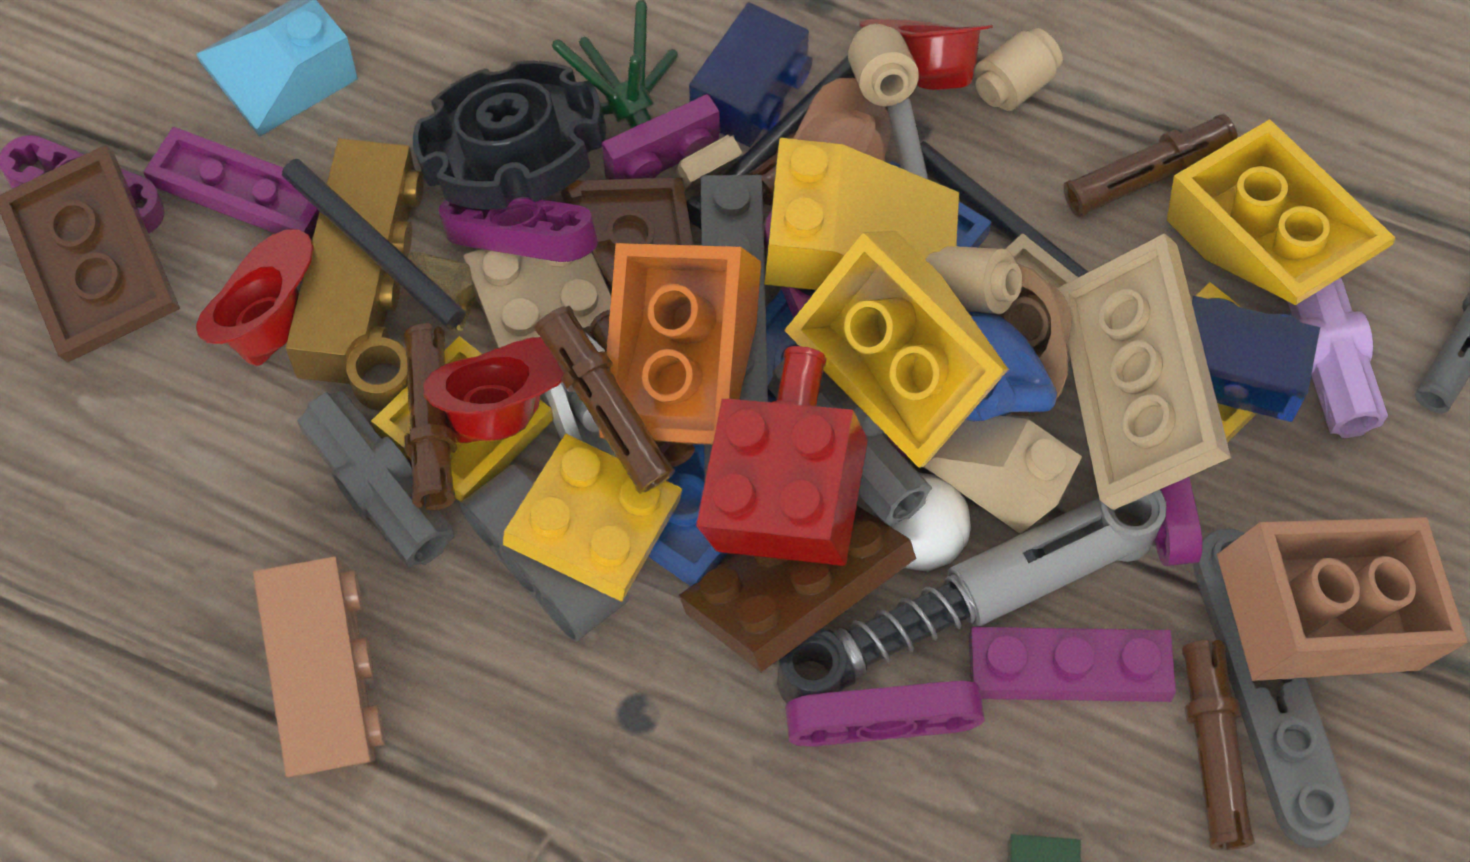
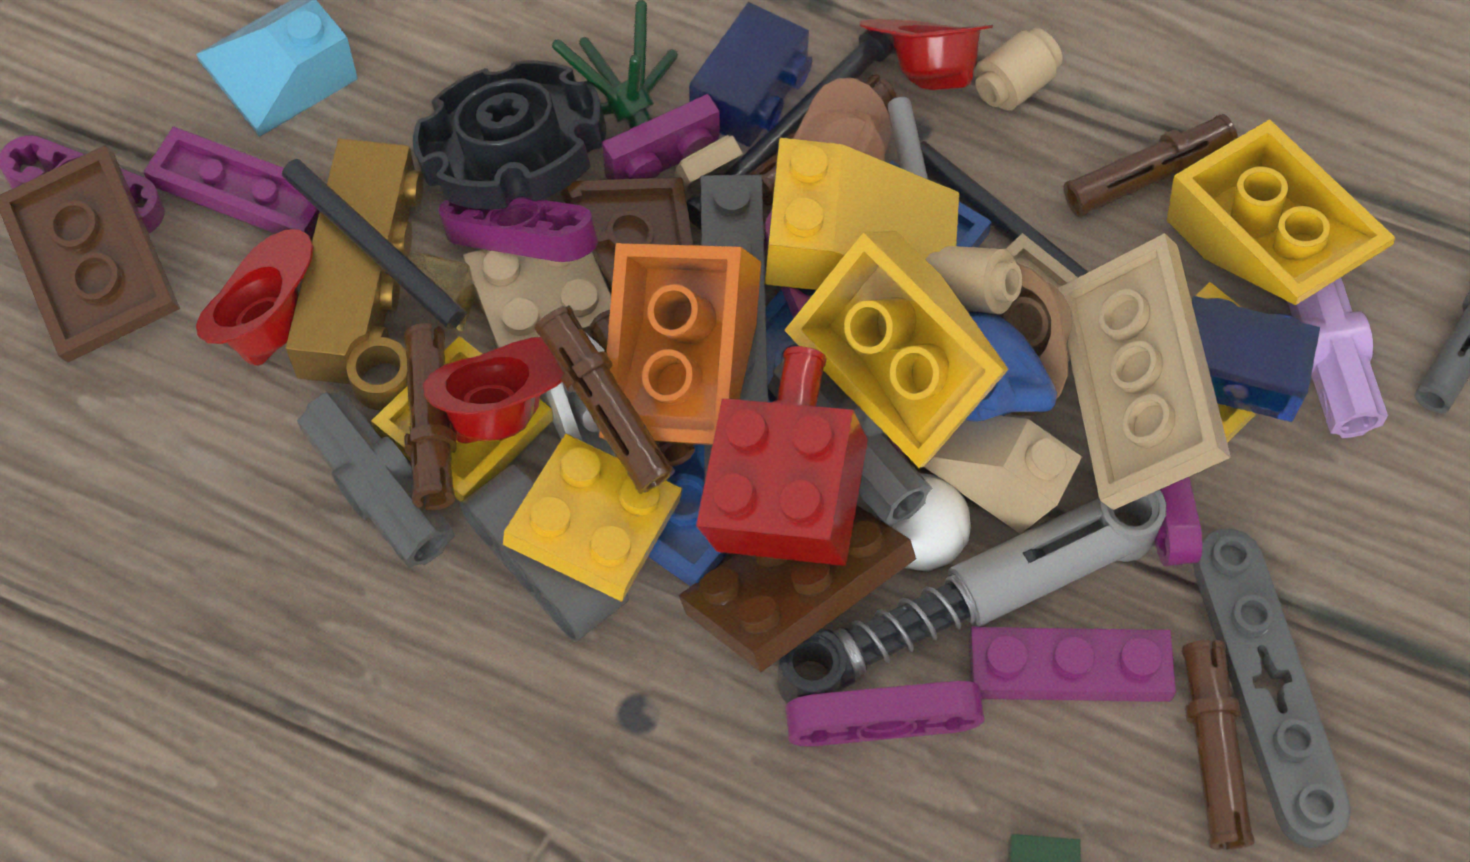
(318, 665): nougat wedge -> none
(882, 65): tan brick -> none
(1340, 597): nougat brick -> none

